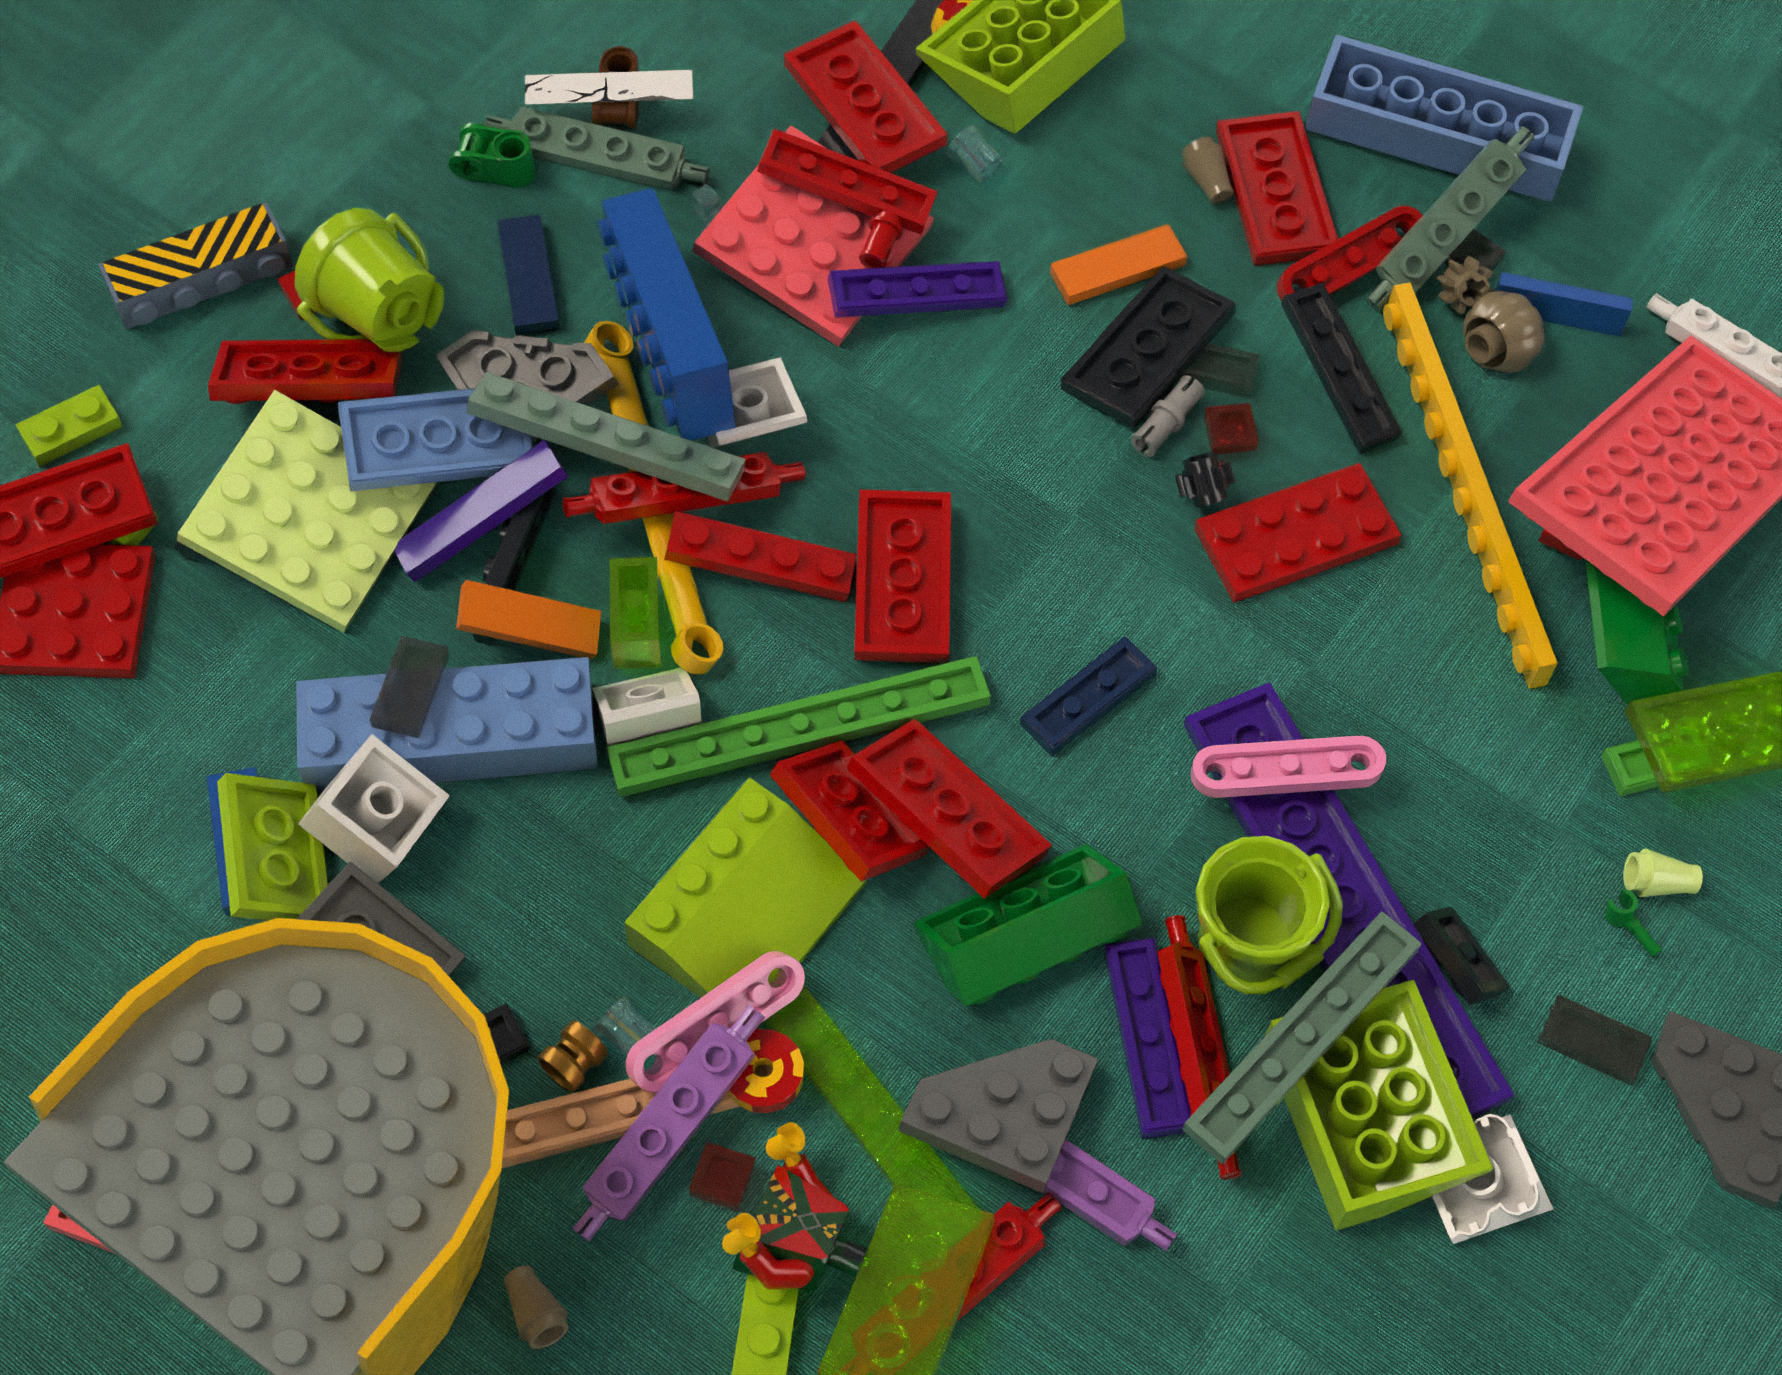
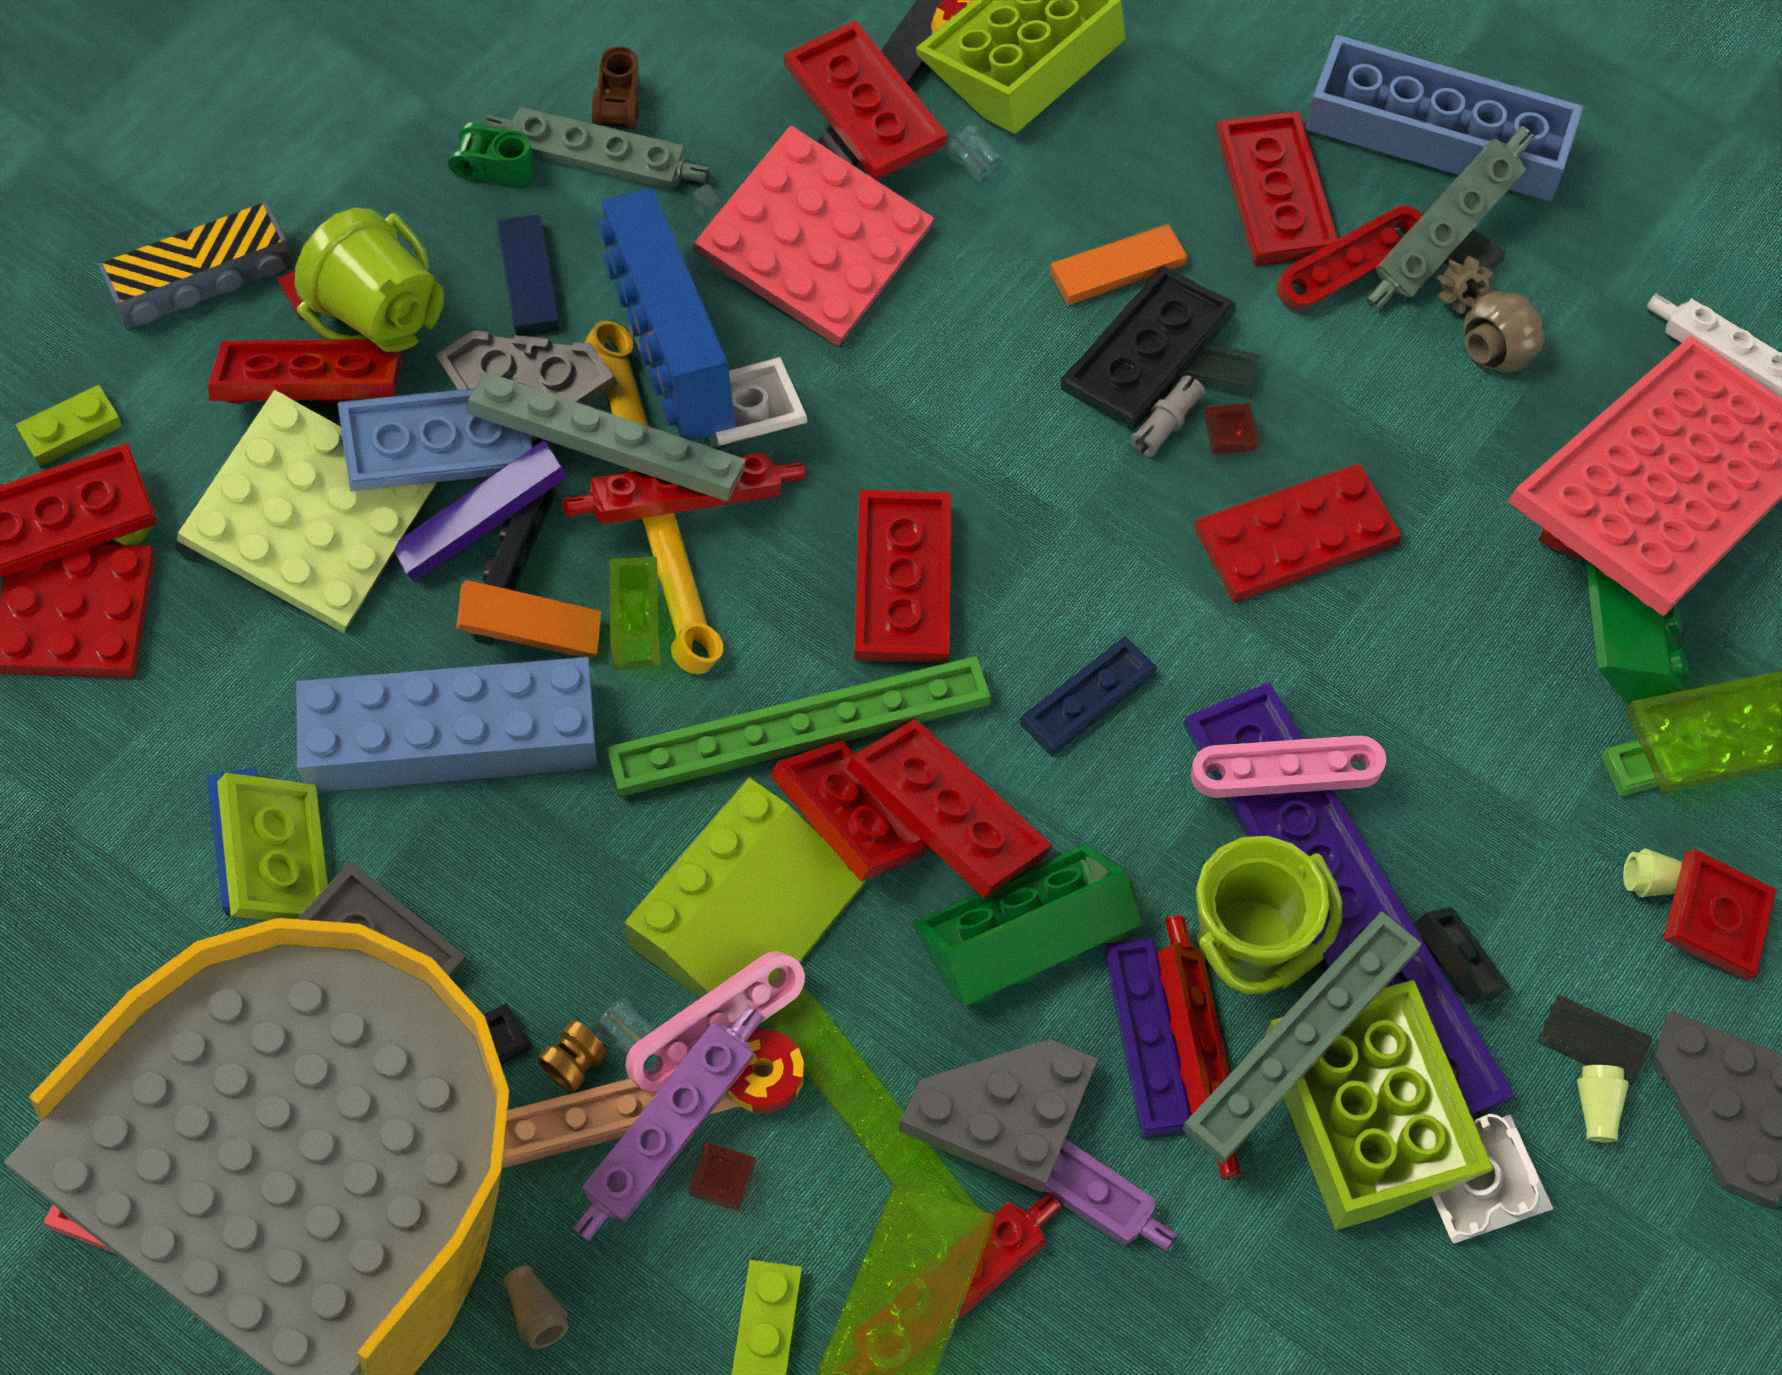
(374, 809): white slope -> none
(409, 687): clear smoke tile -> none
(608, 87): white sticker -> none
(647, 706): white slope -> none
(760, 556): red plate -> none
(794, 1224): torso -> none
(846, 180): red plate -> none
(884, 232): red pin -> none
(917, 289): dark purple tile -> none
(1205, 479): black gear -> none
(1207, 167): dark tan cone -> none
(1341, 368): black tile -> none
(1471, 493): yellow plate -> none
(1571, 304): blue tile -> none
(1602, 1101): none -> yellowish green cone
(1628, 919): green hand -> none
(1720, 914): none -> red tile

